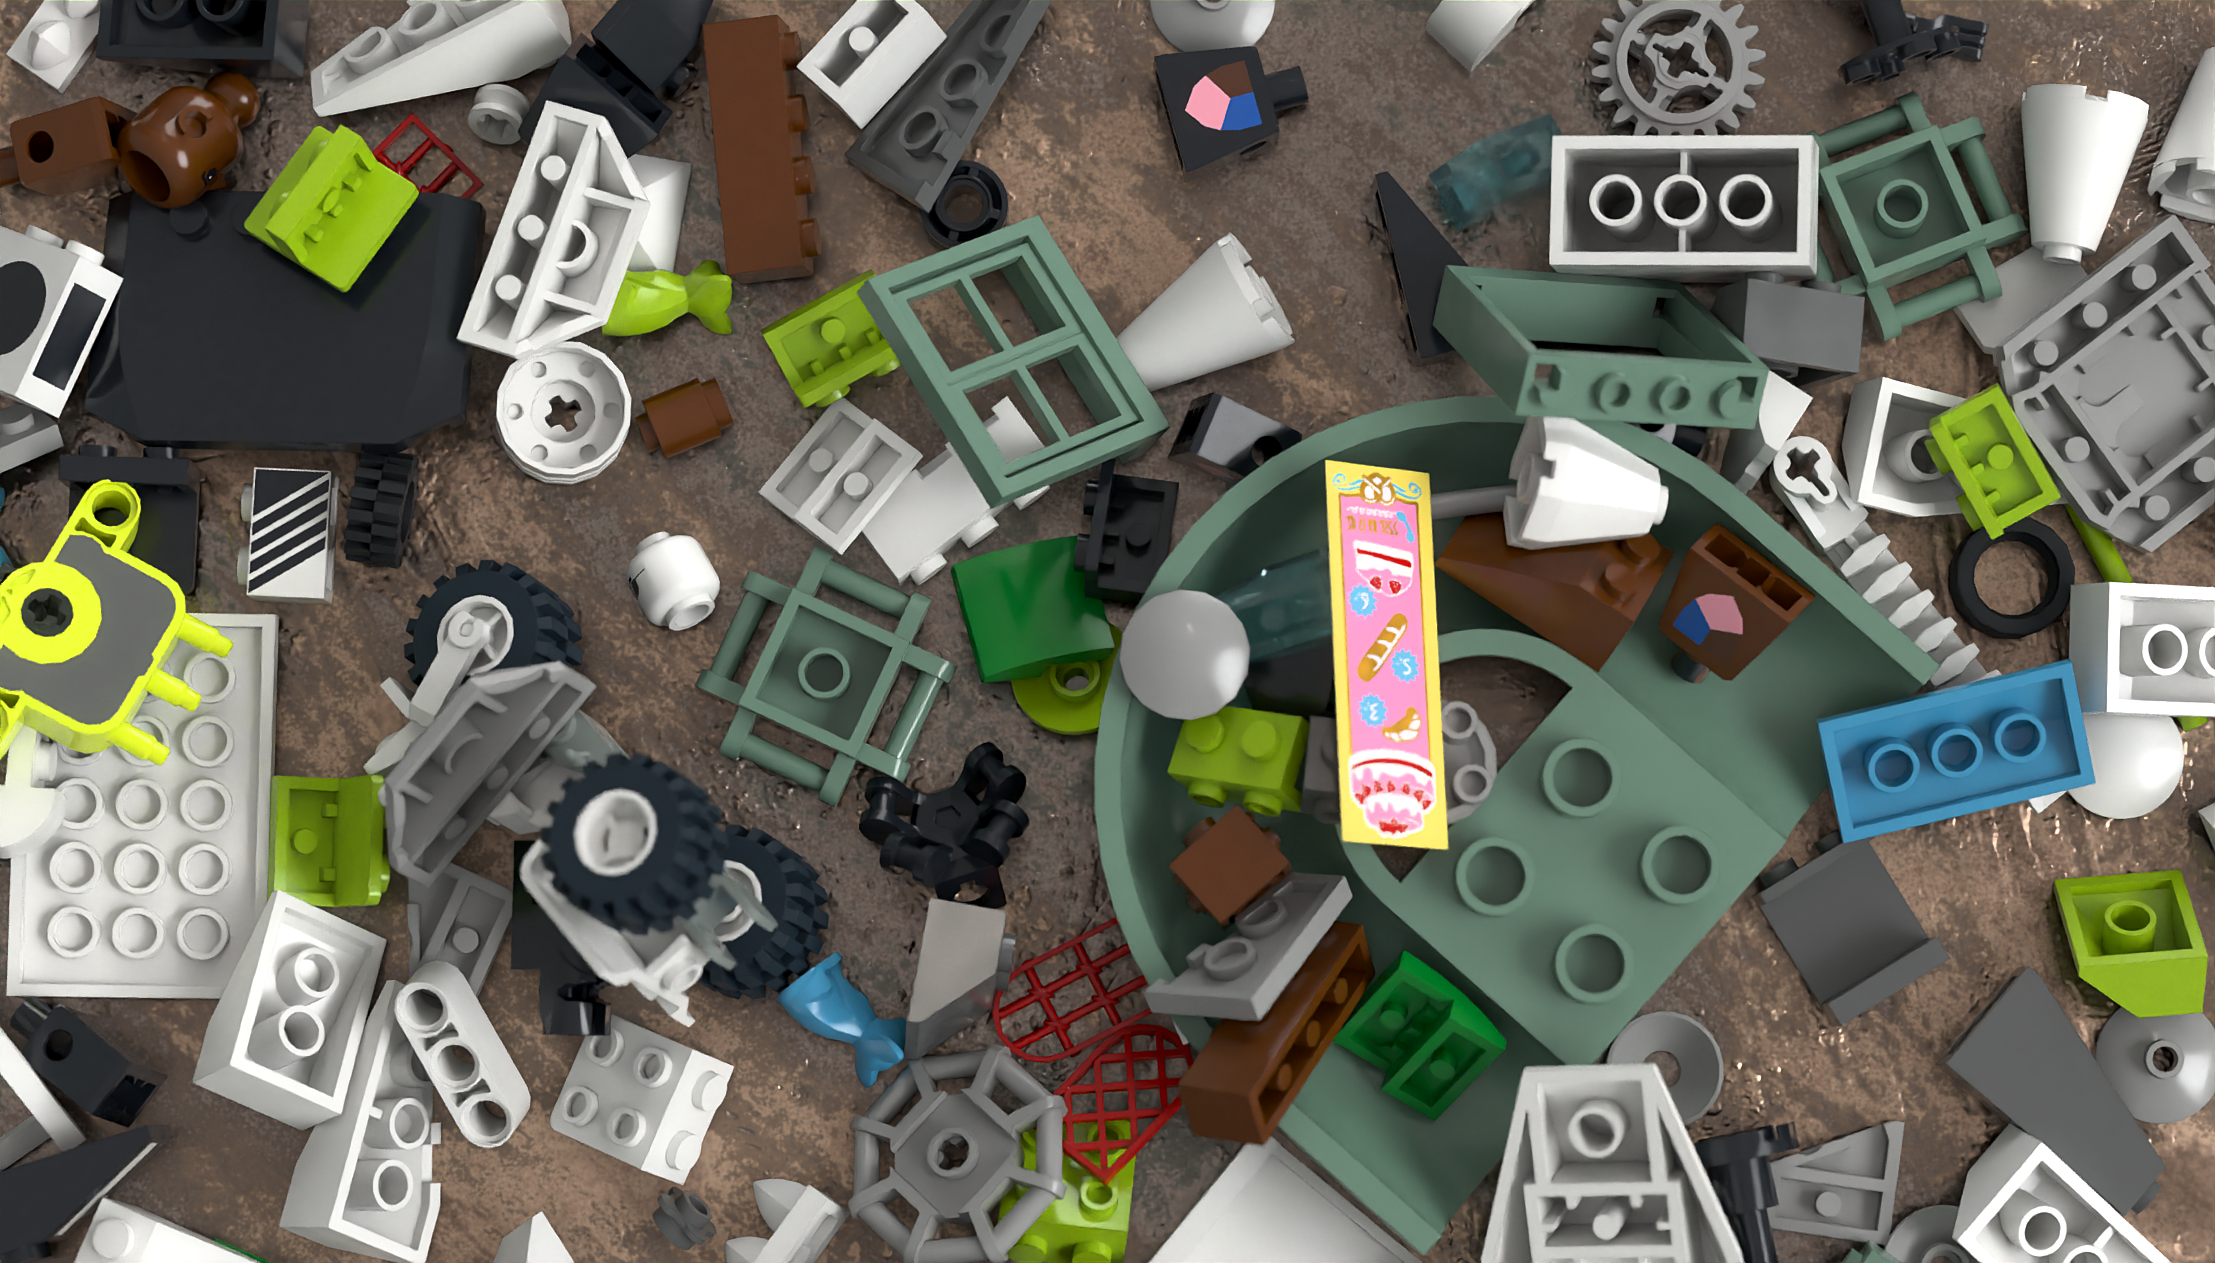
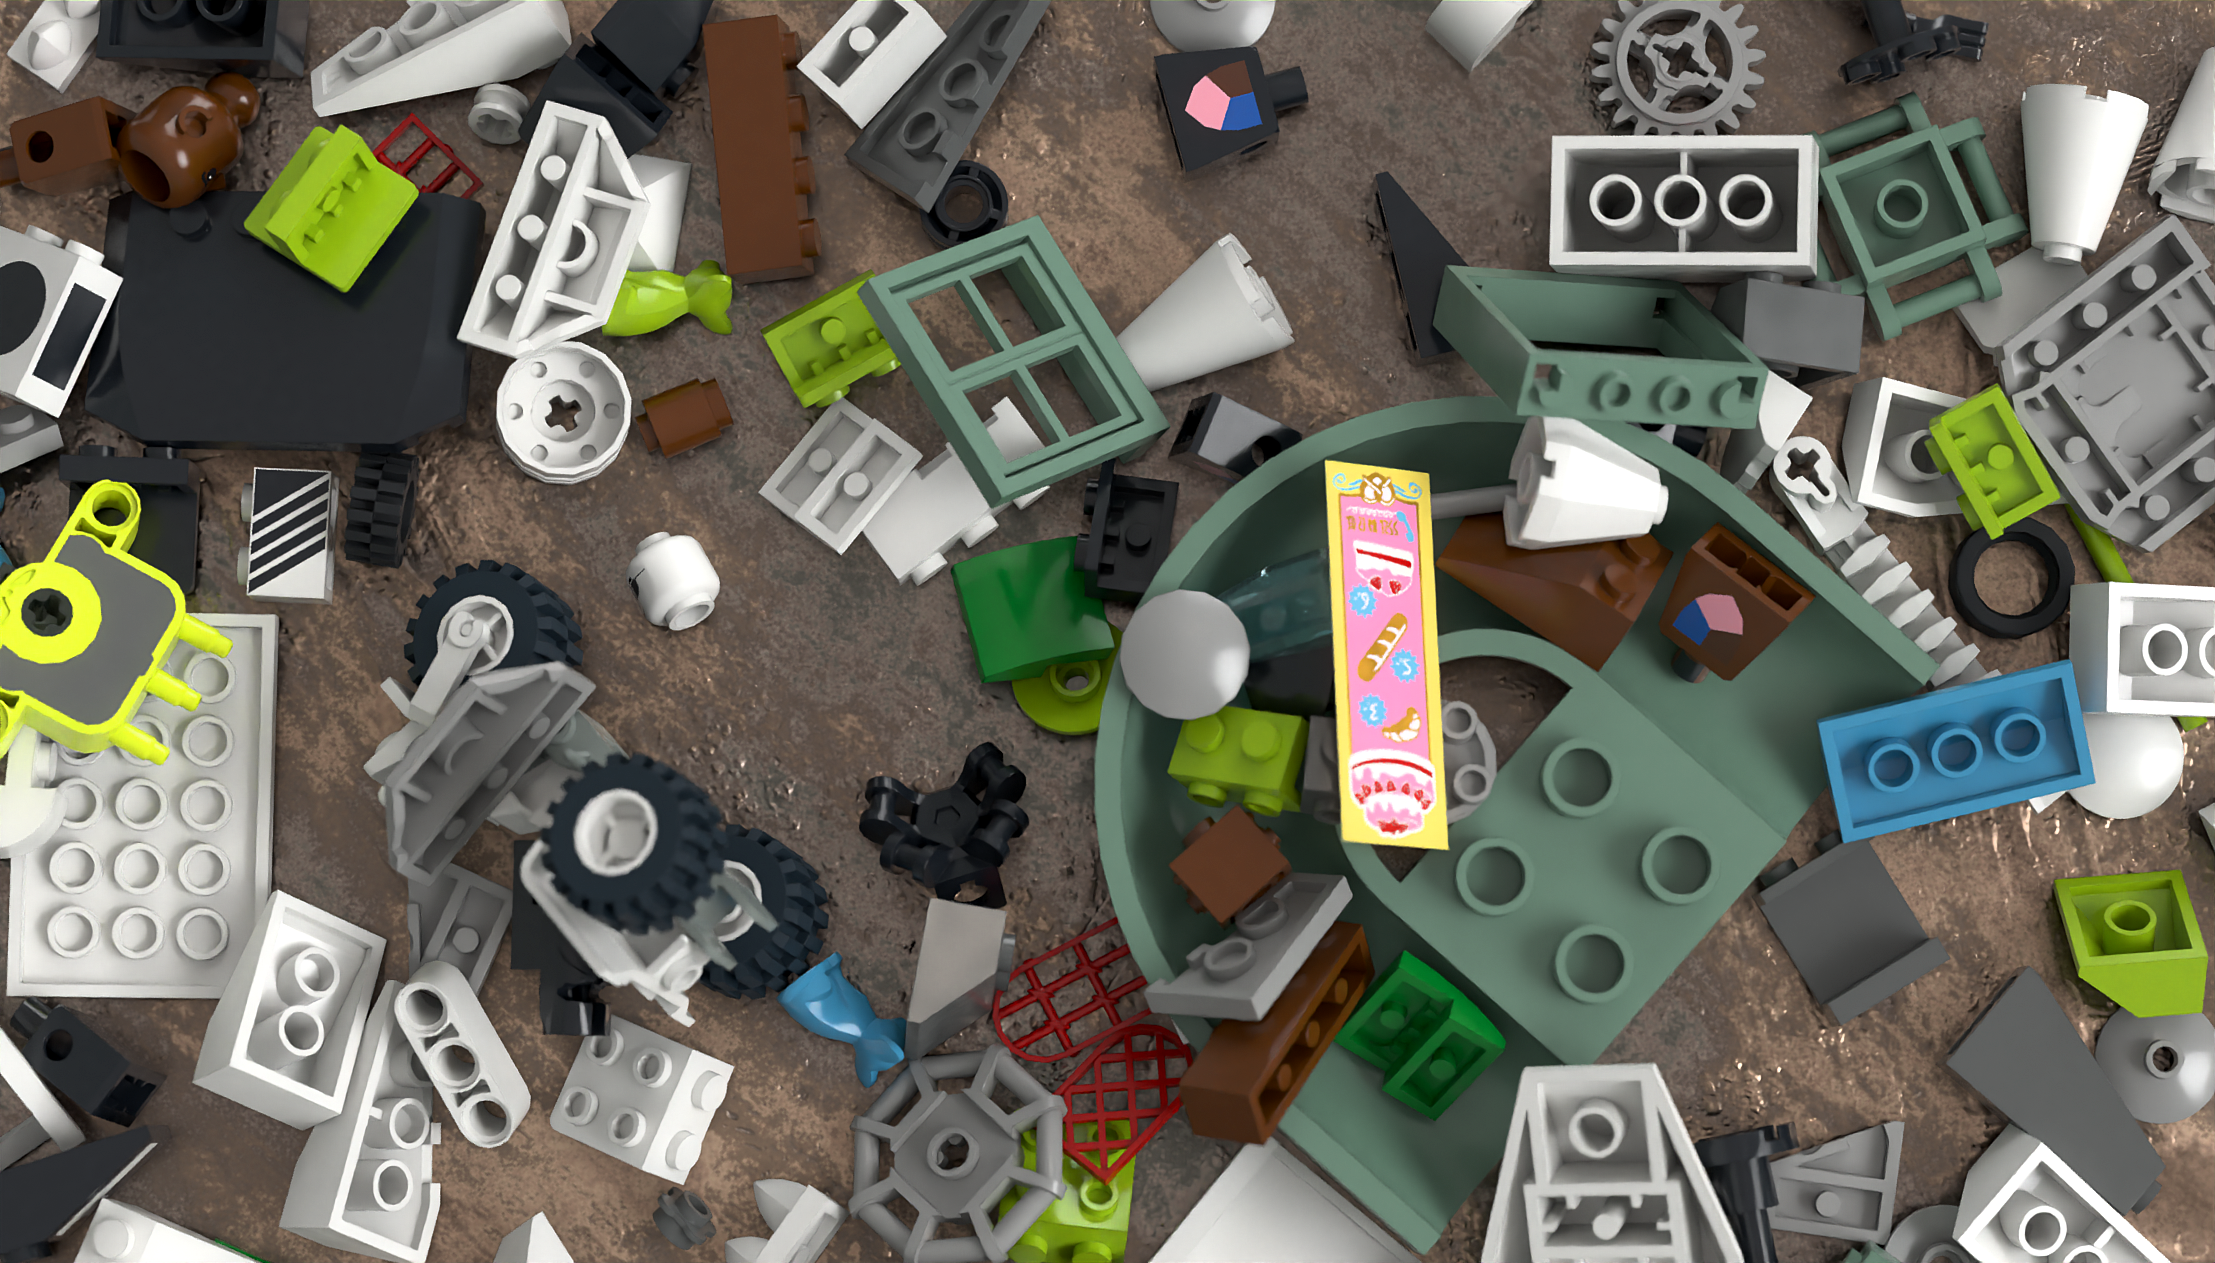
(328, 840): lime bracket -> none
(825, 675): sand green brick -> none
(1497, 171): clear light blue slope -> none
(1692, 1047): light grey piece -> none

